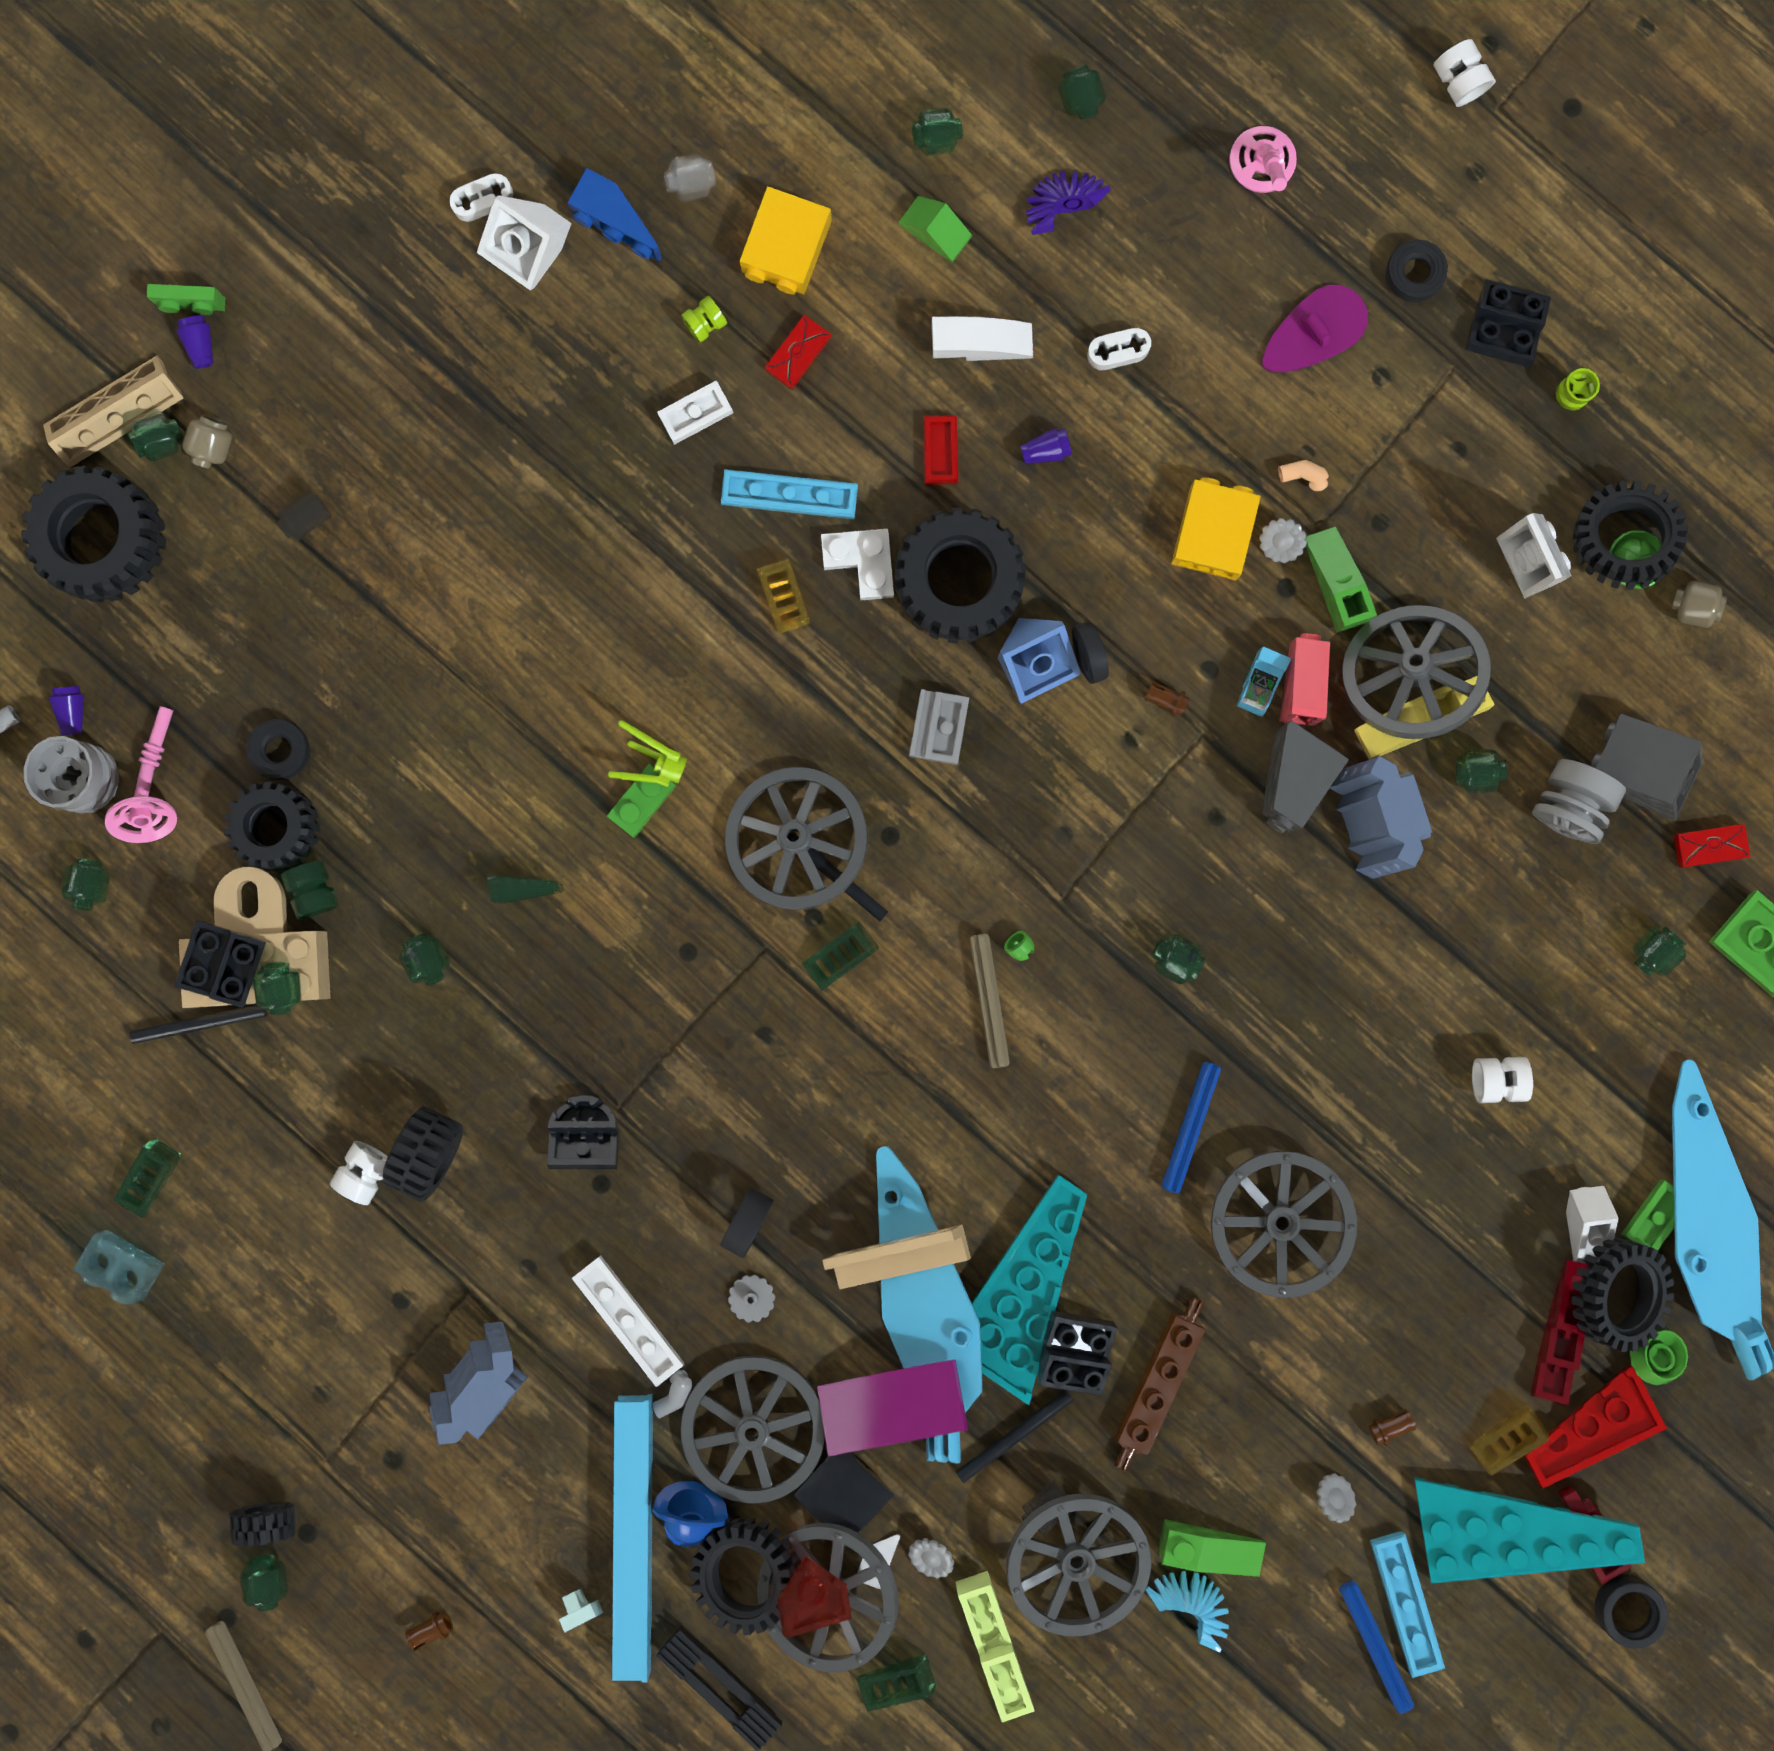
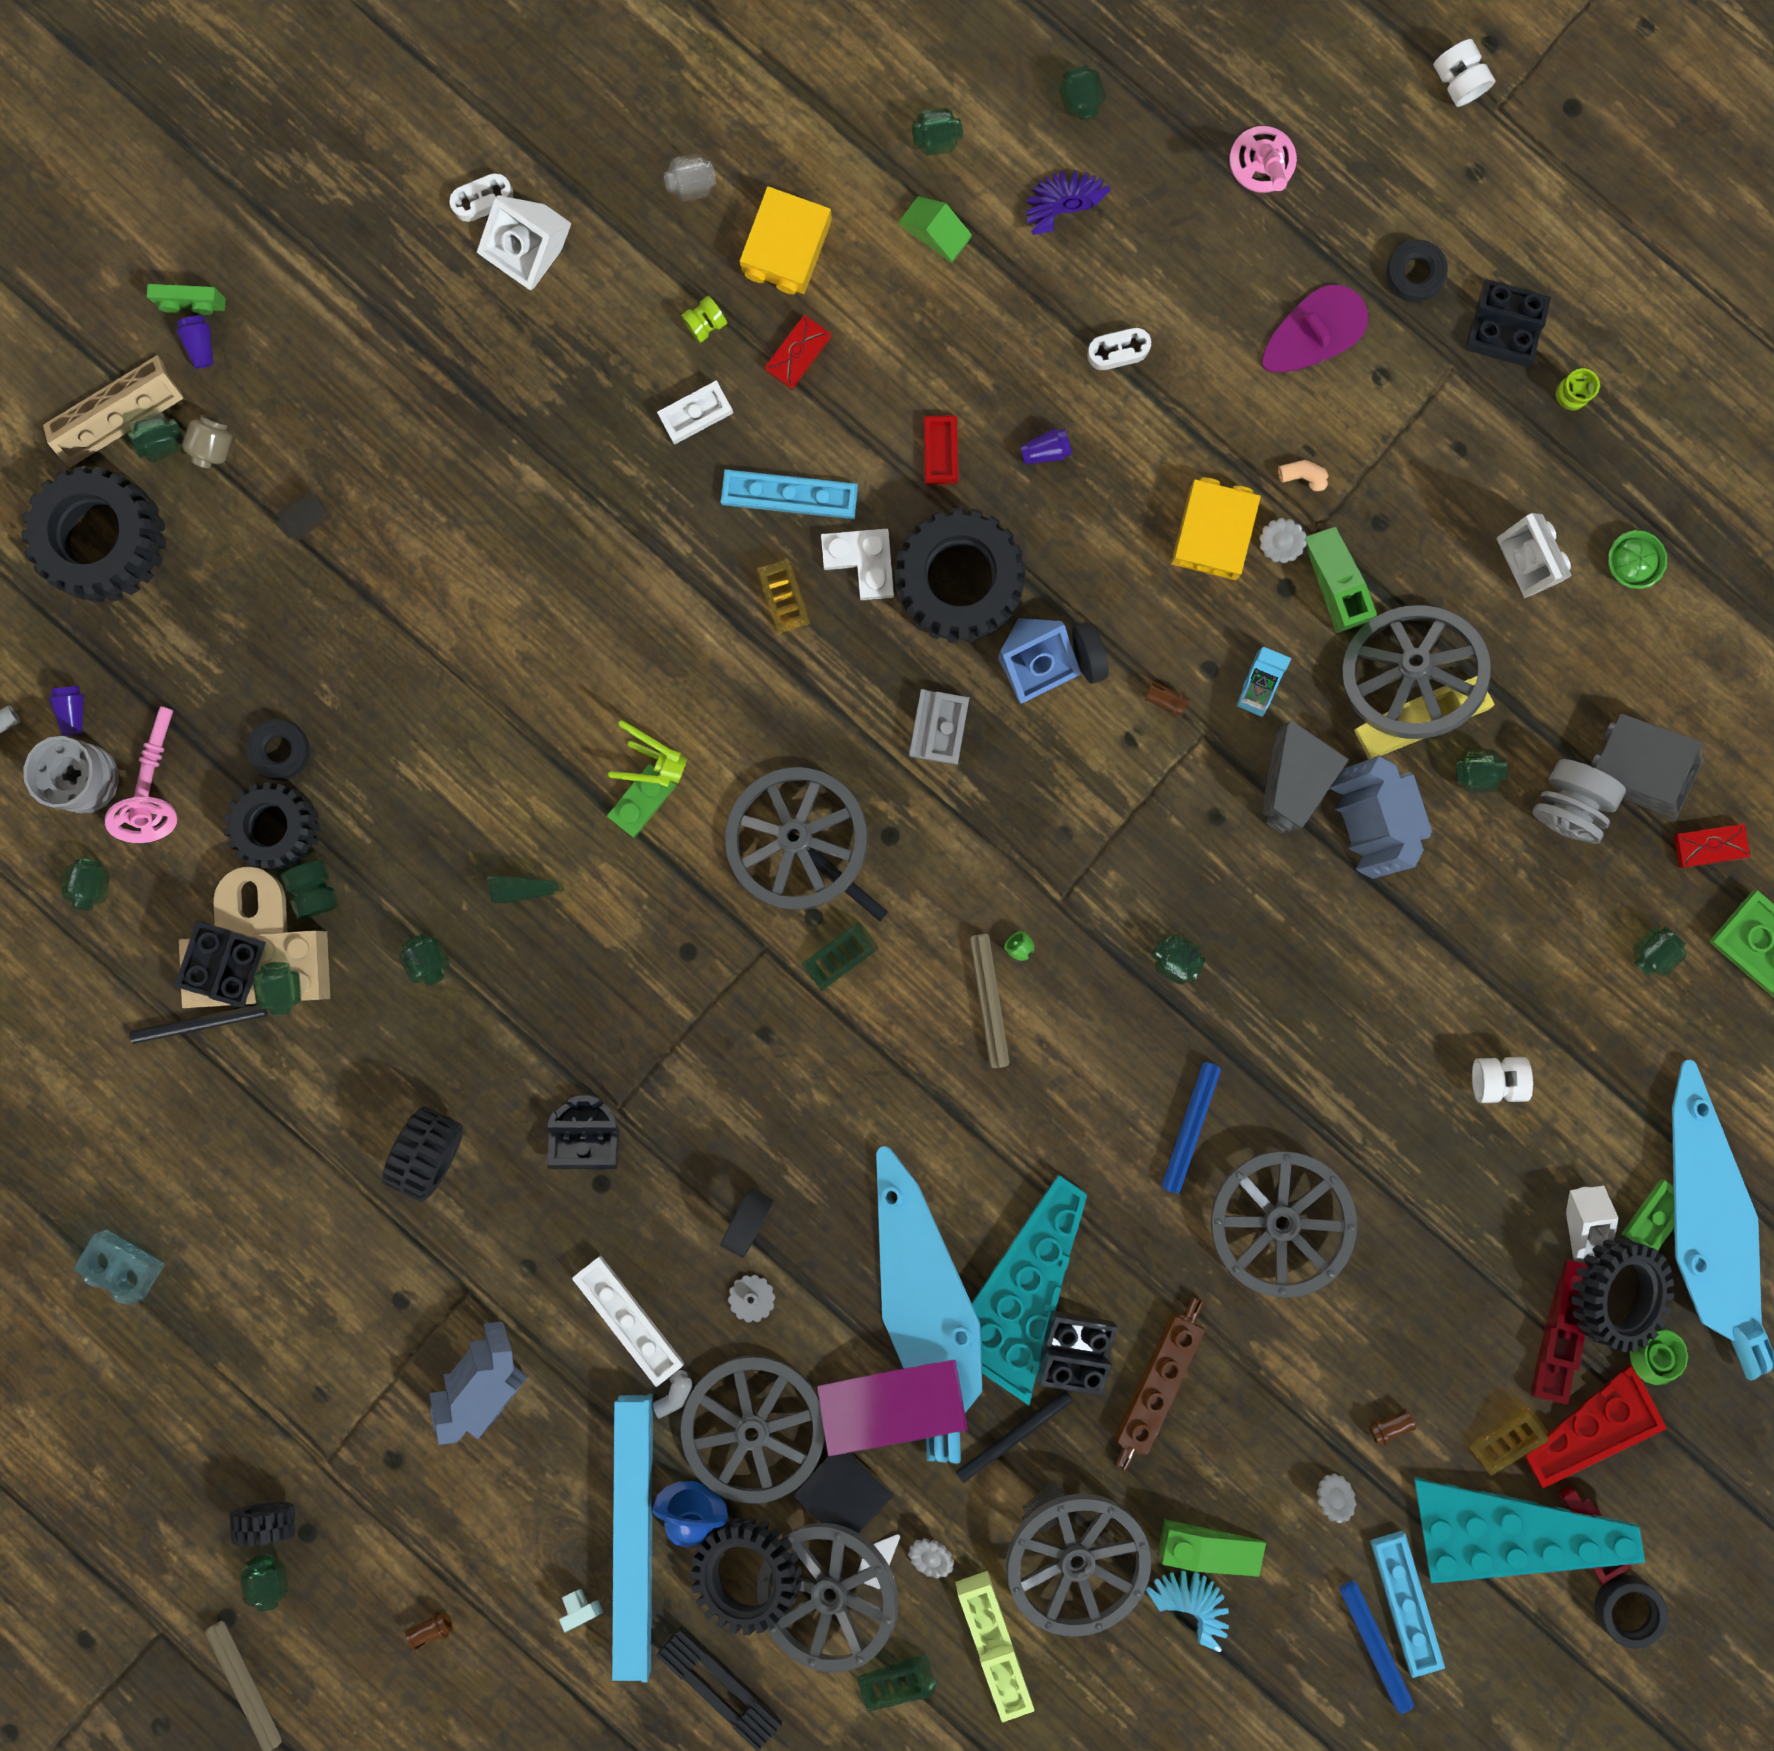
(159, 1159): clear green slope -> none
(358, 1184): white wheel -> none
(604, 206): blue slope -> none
(812, 1600): clear red plate -> none
(899, 1257): tan fence -> none
(981, 338): white slope -> none
(1306, 681): coral slope -> none
(1634, 499): black tyre -> none
(1699, 604): dark tan head -> none

